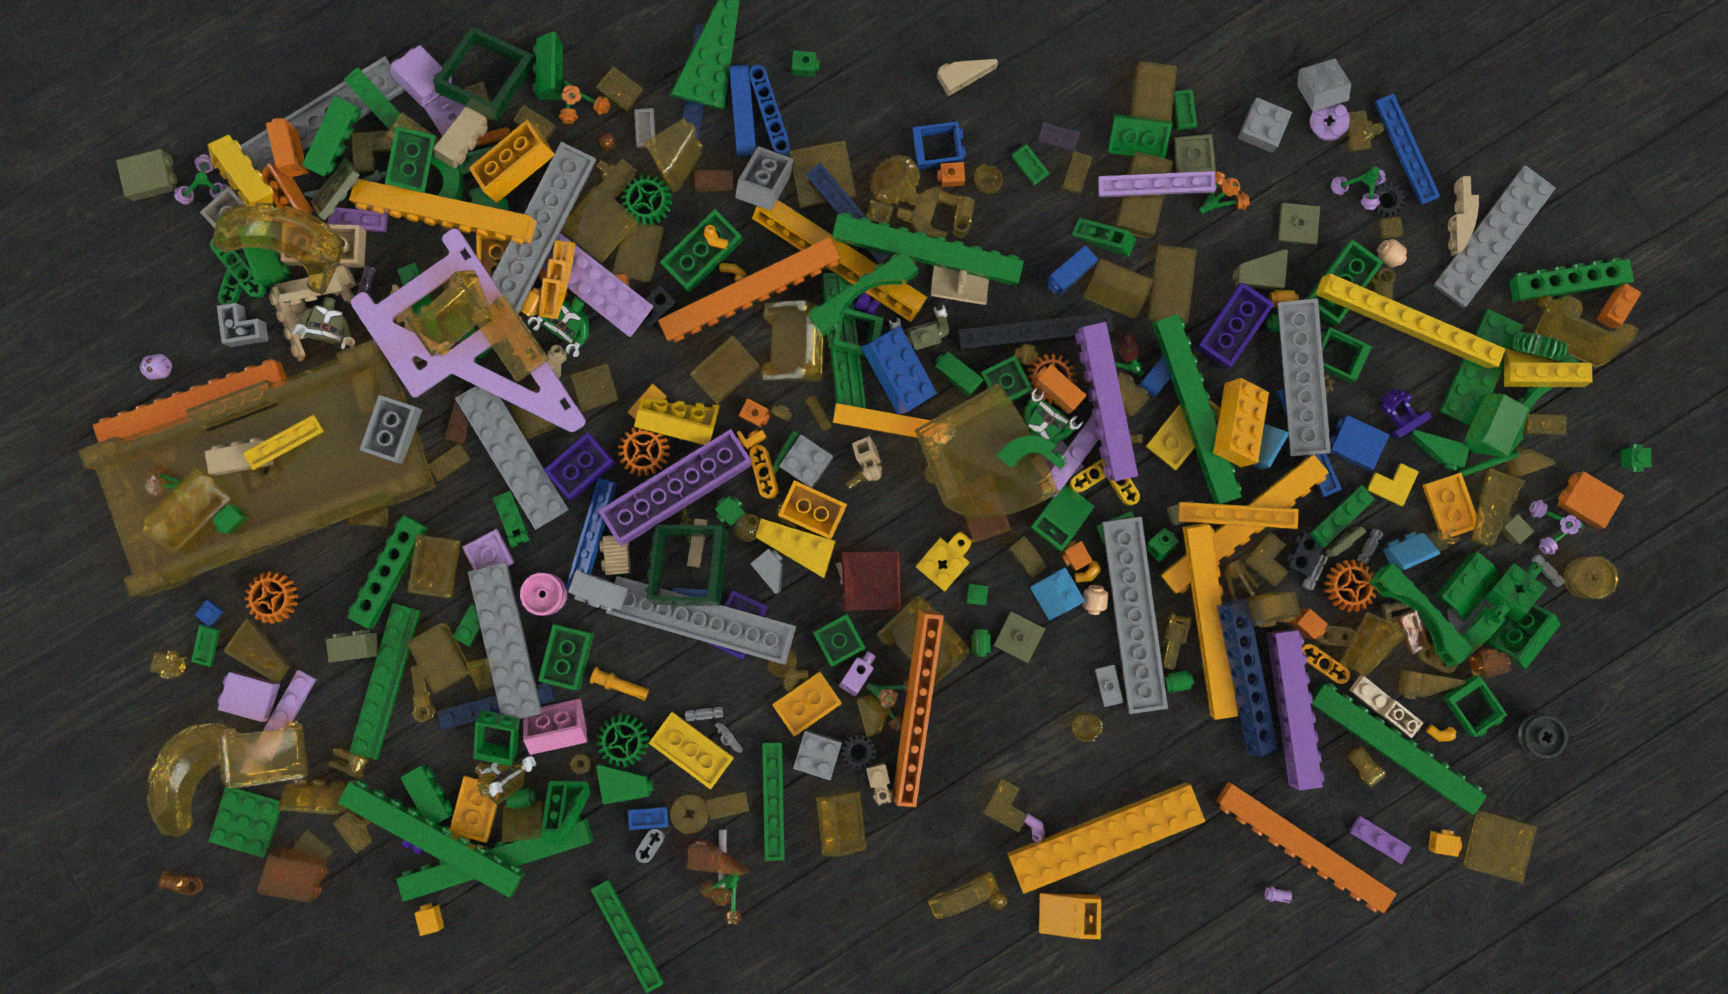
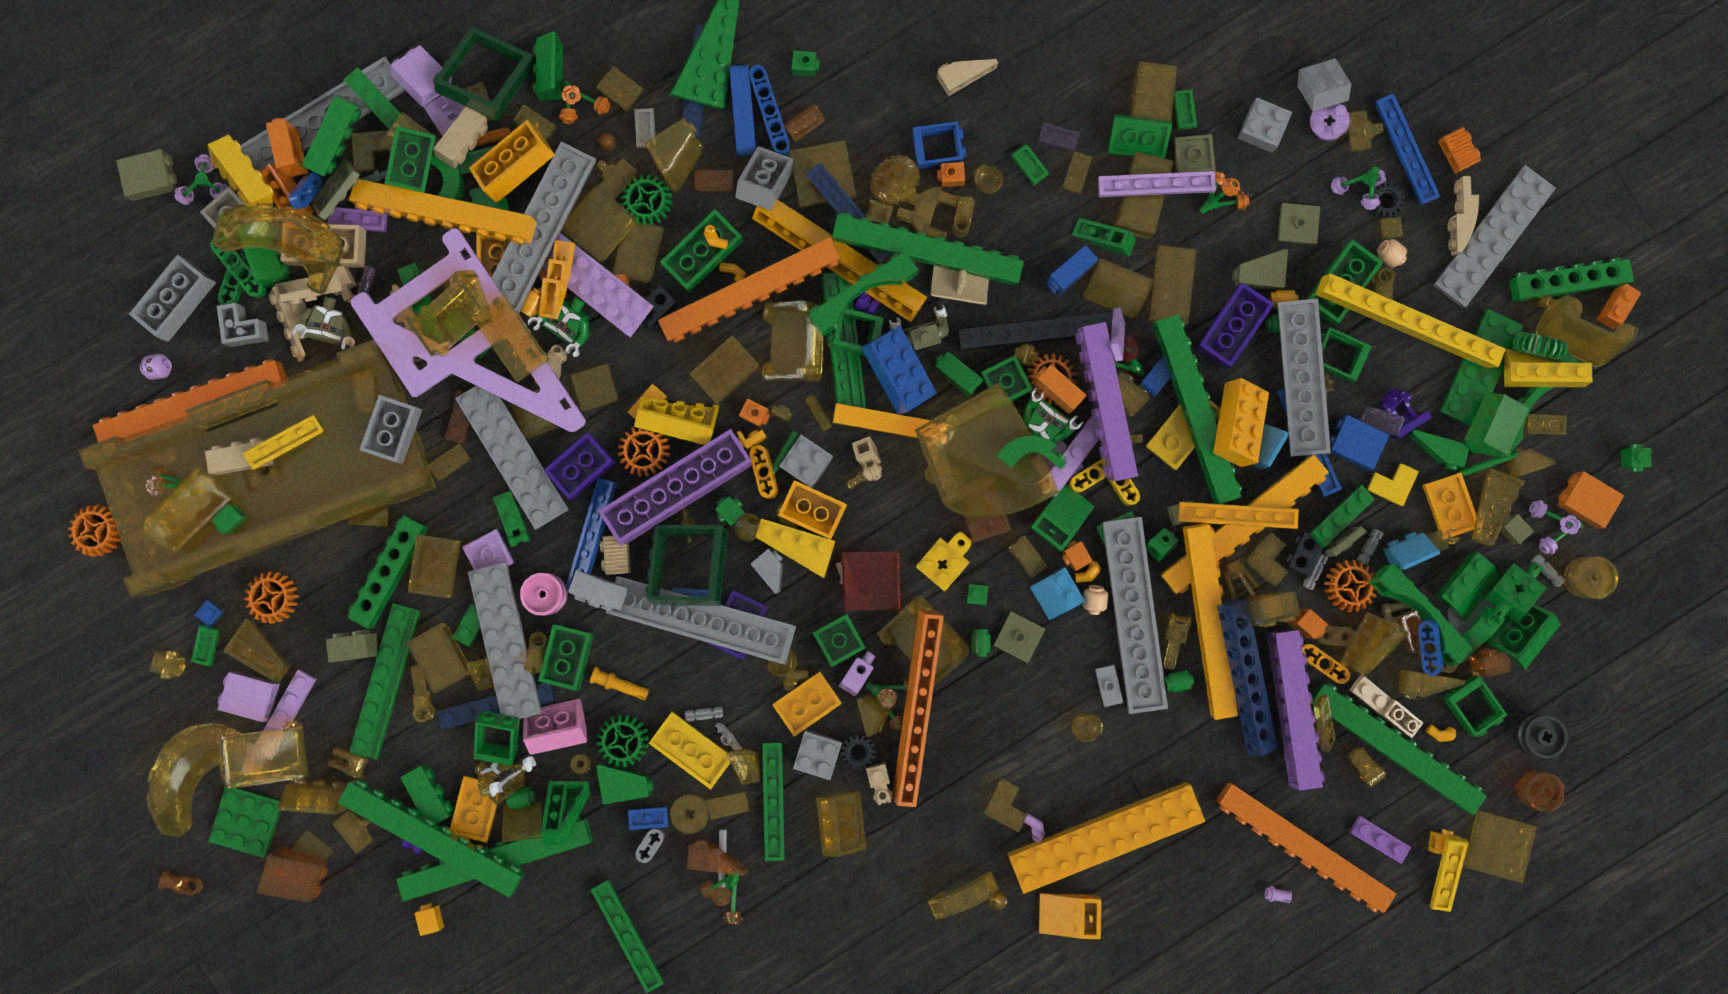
(104, 535): none -> orange gear
(172, 298): none -> light grey brick
(312, 184): none -> blue beam
(536, 653): none -> clear yellow piece
(696, 546): tan piece -> none
(745, 765): none -> clear yellow slope
(804, 122): none -> clear orange plate
(1117, 334): none -> lavender tile
(1324, 723): none -> clear yellow hinge
(1383, 420): none -> clear purple plate
(1437, 661): none -> blue beam
(1448, 874): none -> yellow tile
(1459, 150): none -> orange brick
(1538, 782): none -> clear orange brick

